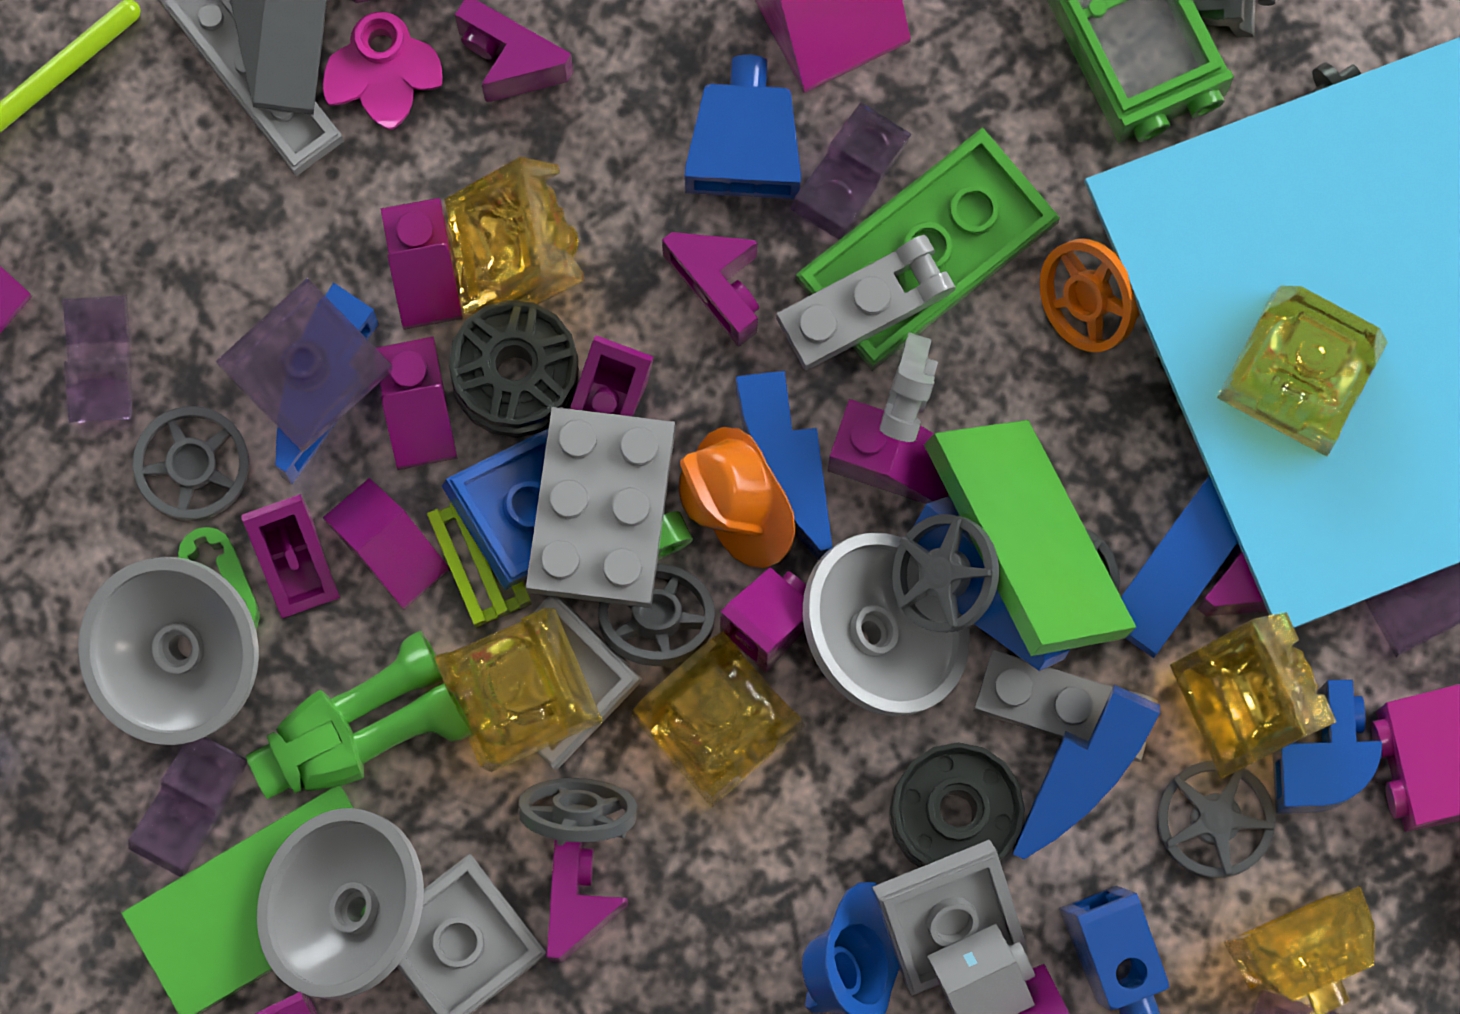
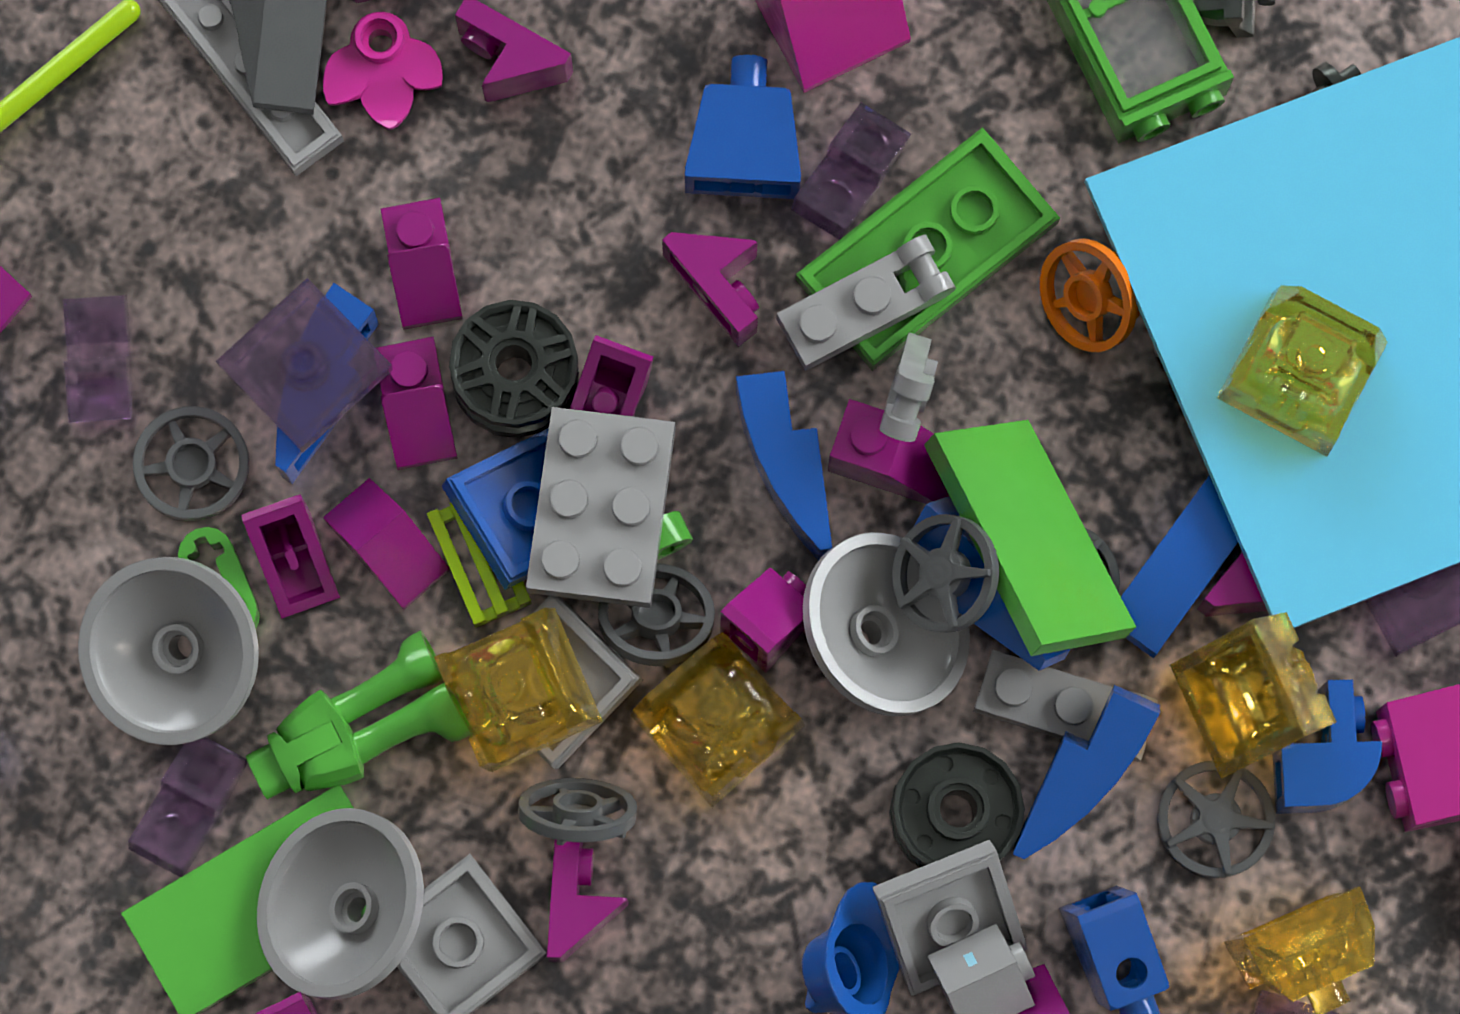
(512, 237): clear yellow brick -> none
(738, 497): orange piece -> none

